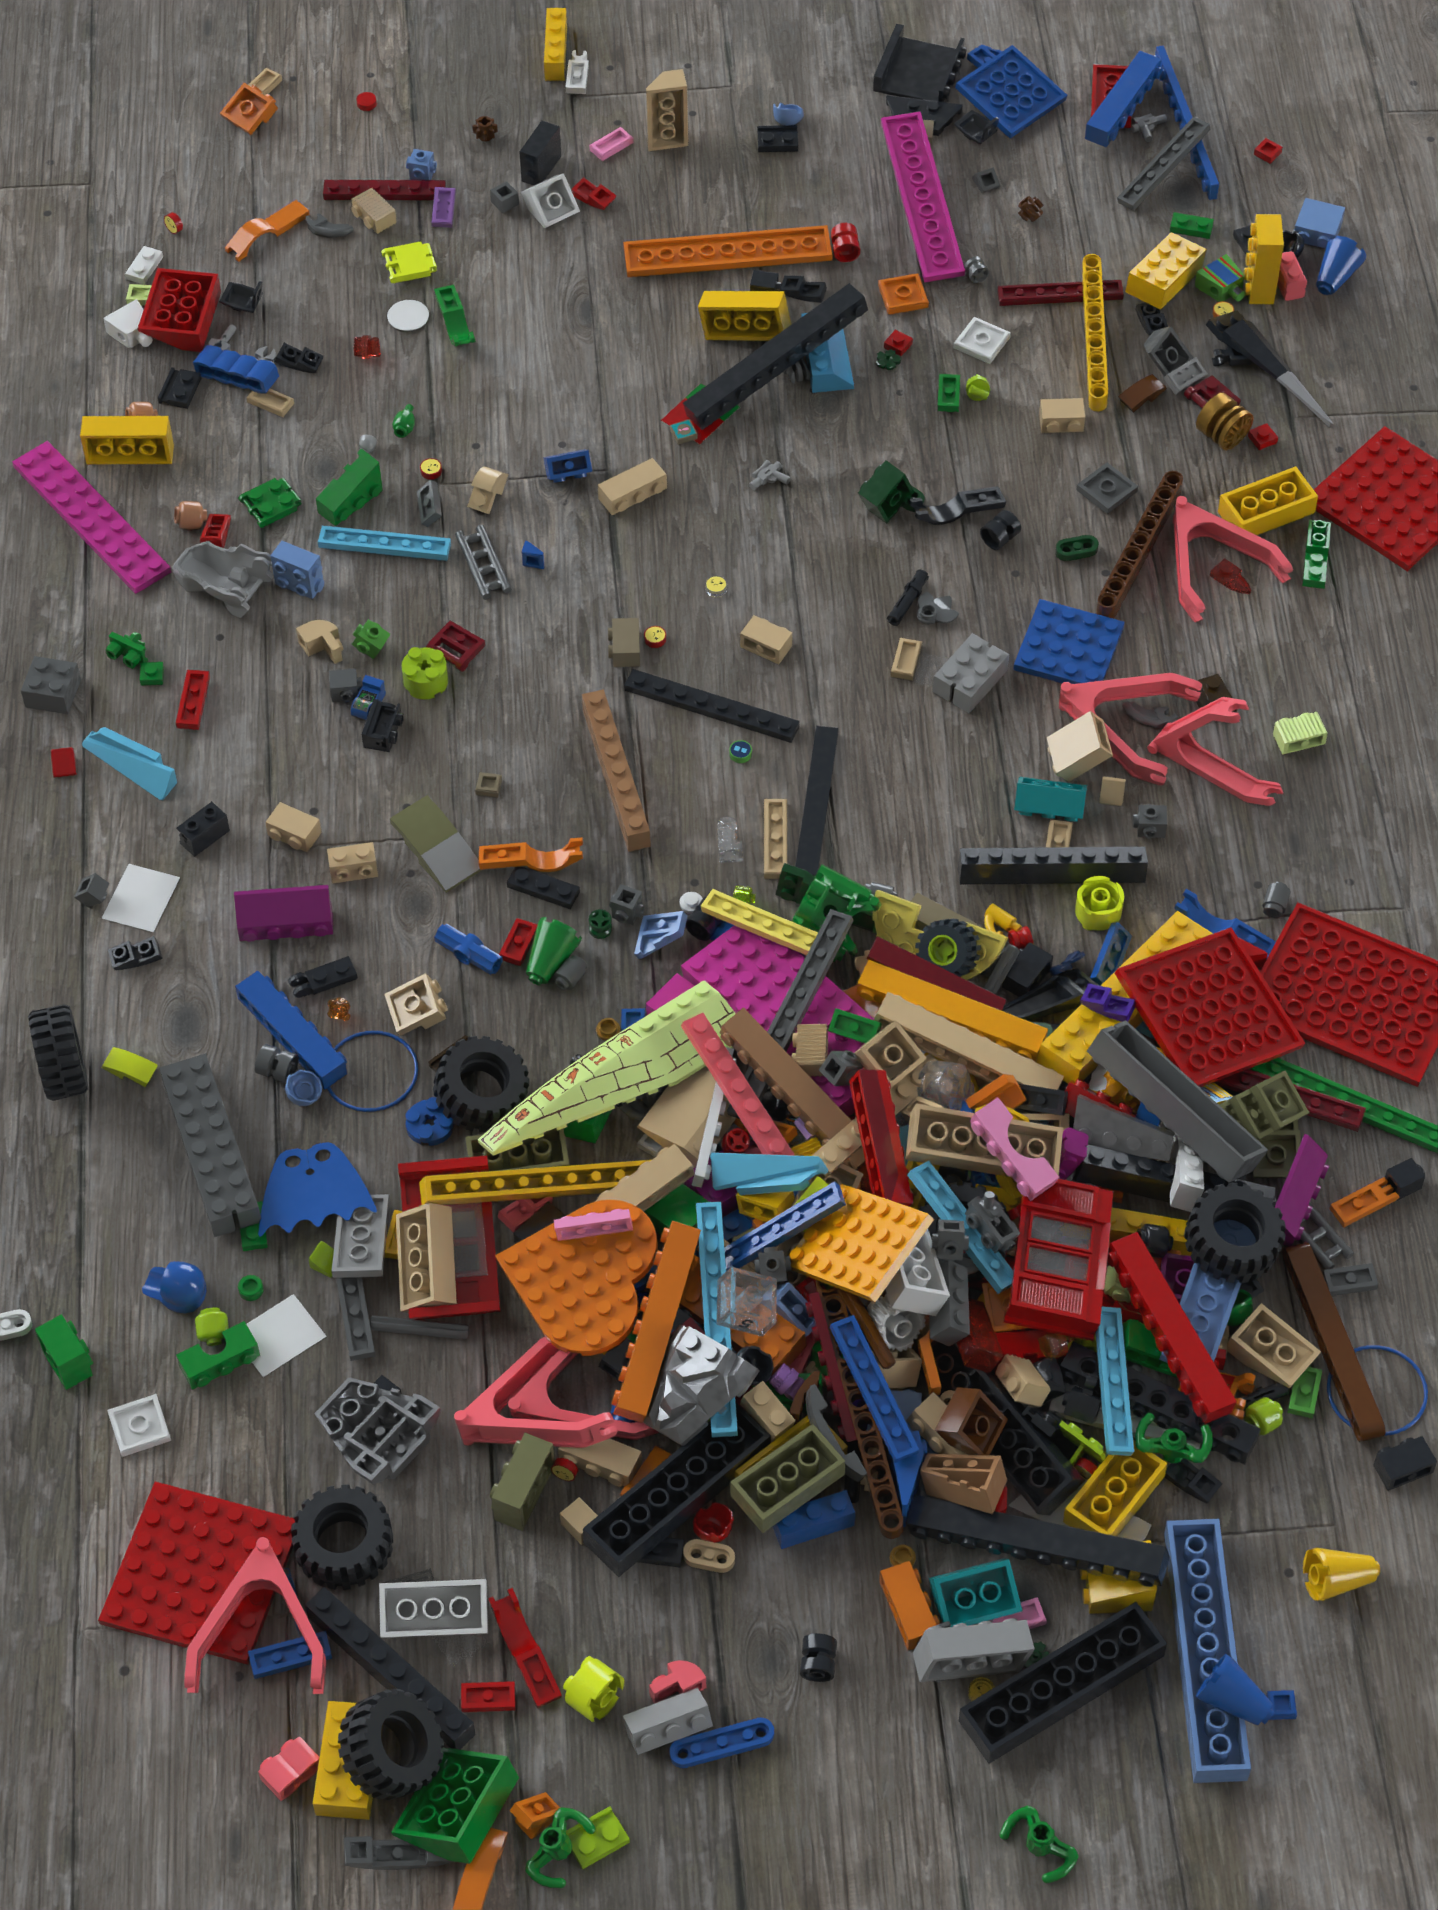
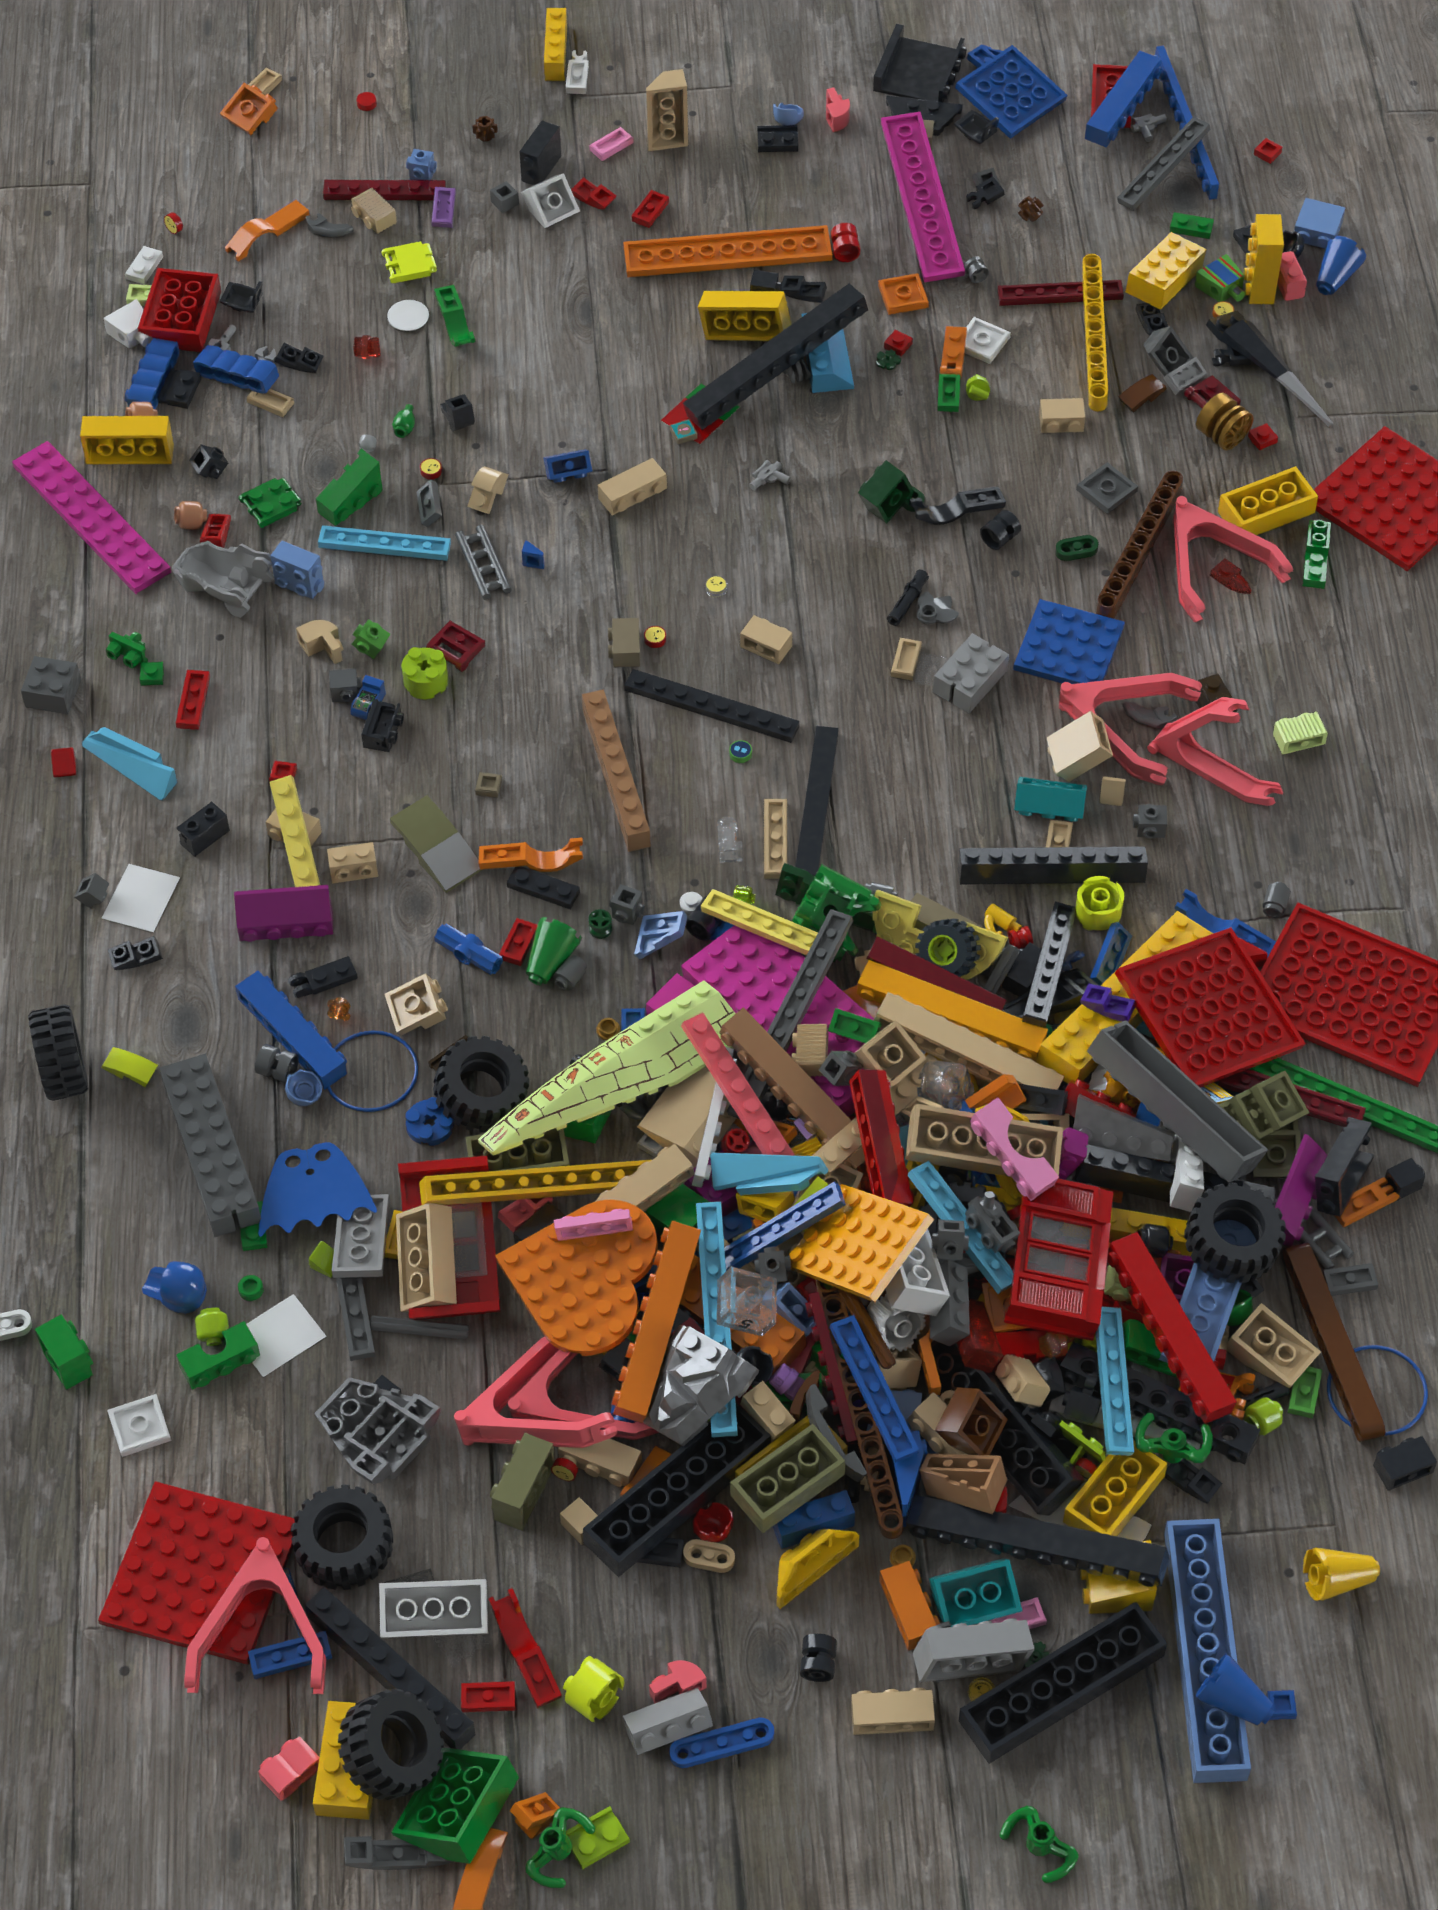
(153, 371): none -> blue brick
(209, 461): none -> black brick
(282, 769): none -> red tile
(294, 832): none -> light yellow plate
(458, 412): none -> black brick
(650, 208): none -> red plate
(812, 1560): none -> yellow wedge
(837, 110): none -> coral brick
(892, 1711): none -> tan brick
(953, 350): none -> orange plate
(987, 191): none -> black plate
(1049, 965): none -> tile
(1343, 1168): none -> black door

